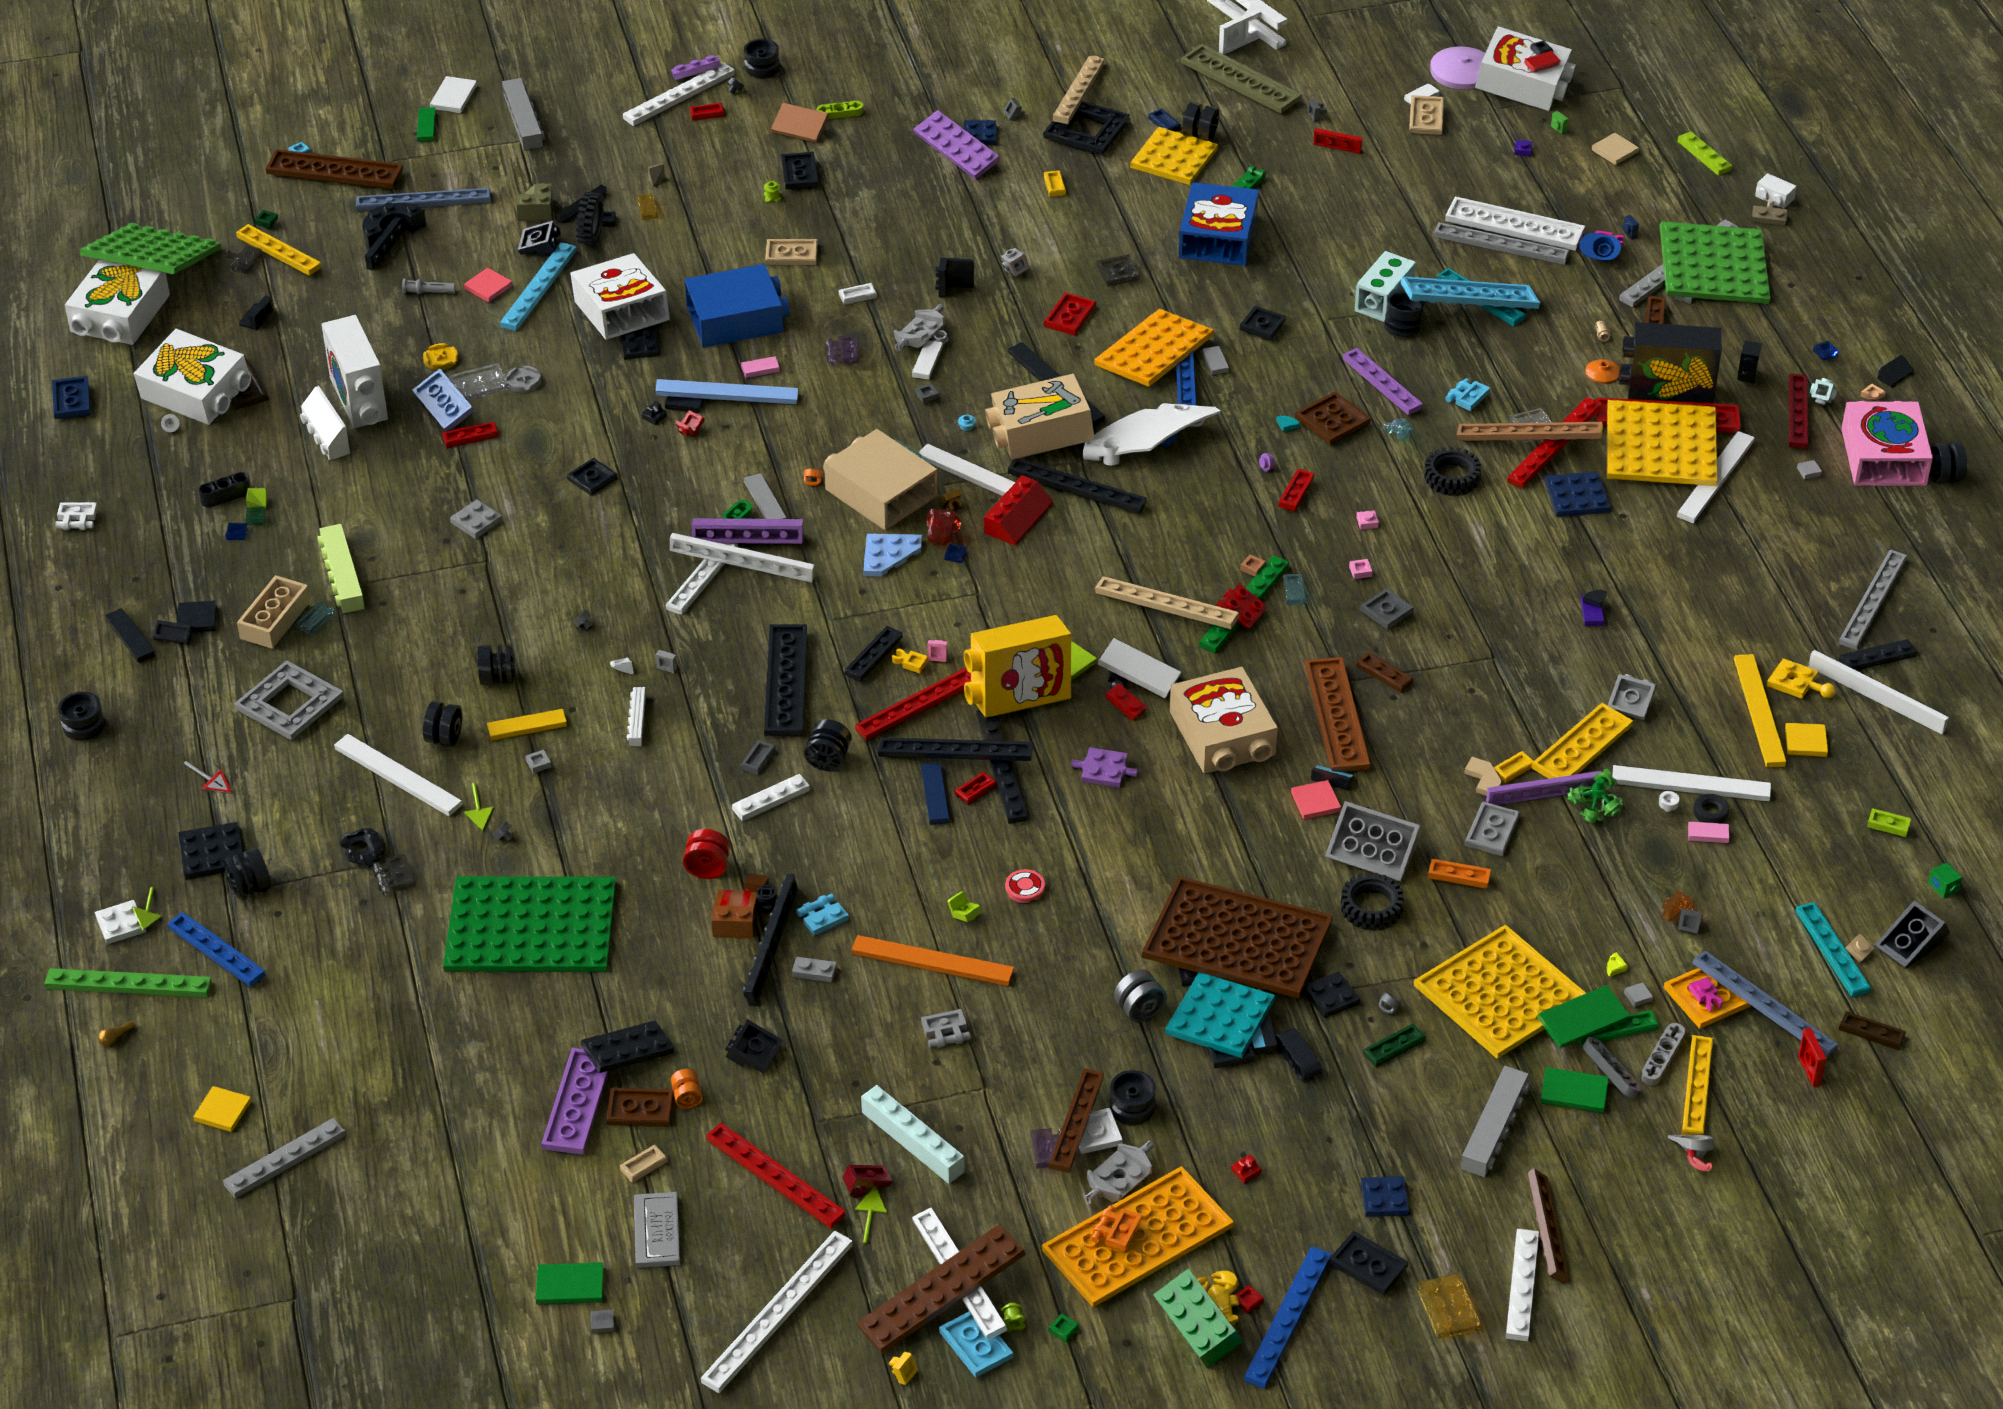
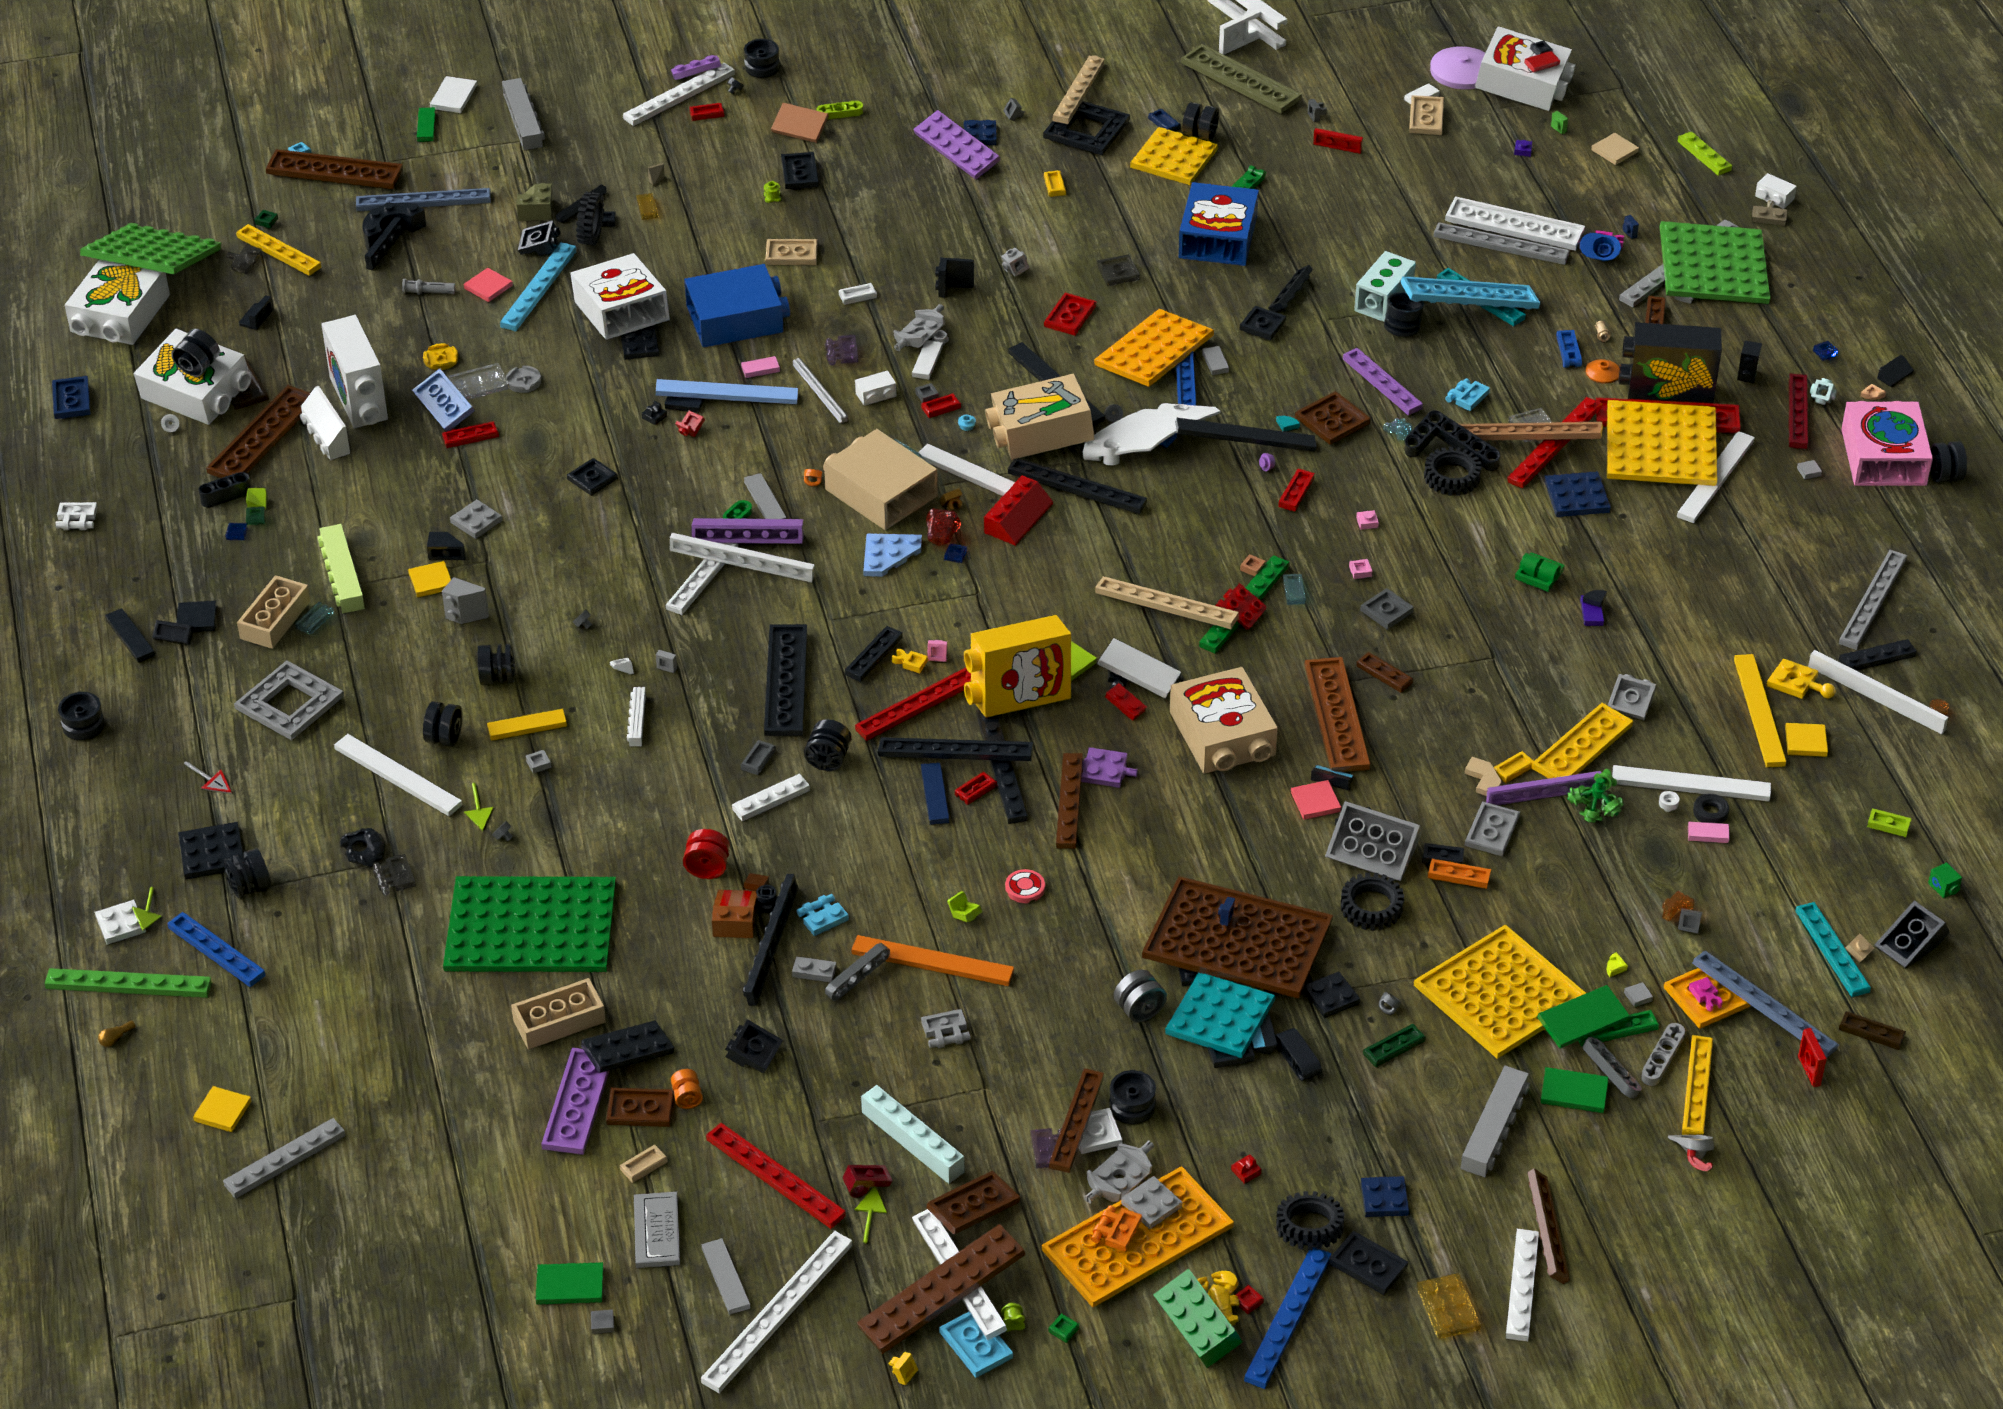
(195, 352): none -> black wheel
(260, 434): none -> reddish brown plate
(429, 578): none -> yellow tile
(444, 547): none -> black slope
(464, 601): none -> light grey slope
(558, 1013): none -> tan brick
(725, 1276): none -> light grey tile
(819, 389): none -> axle
(857, 971): none -> dark grey beam
(875, 388): none -> white brick
(941, 405): none -> red tile
(973, 1202): none -> reddish brown plate
(1069, 801): none -> reddish brown plate
(1117, 415): none -> dark grey tile
(1152, 1201): none -> light grey plate
(1226, 911): none -> dark blue plate
(1245, 434): none -> black tile
(1290, 288): none -> black plate
(1309, 1204): none -> black tyre
(1442, 852): none -> black plate
(1452, 438): none -> black beam
(1539, 571): none -> green plate
(1569, 348): none -> blue plate
(1940, 706): none -> clear orange tile

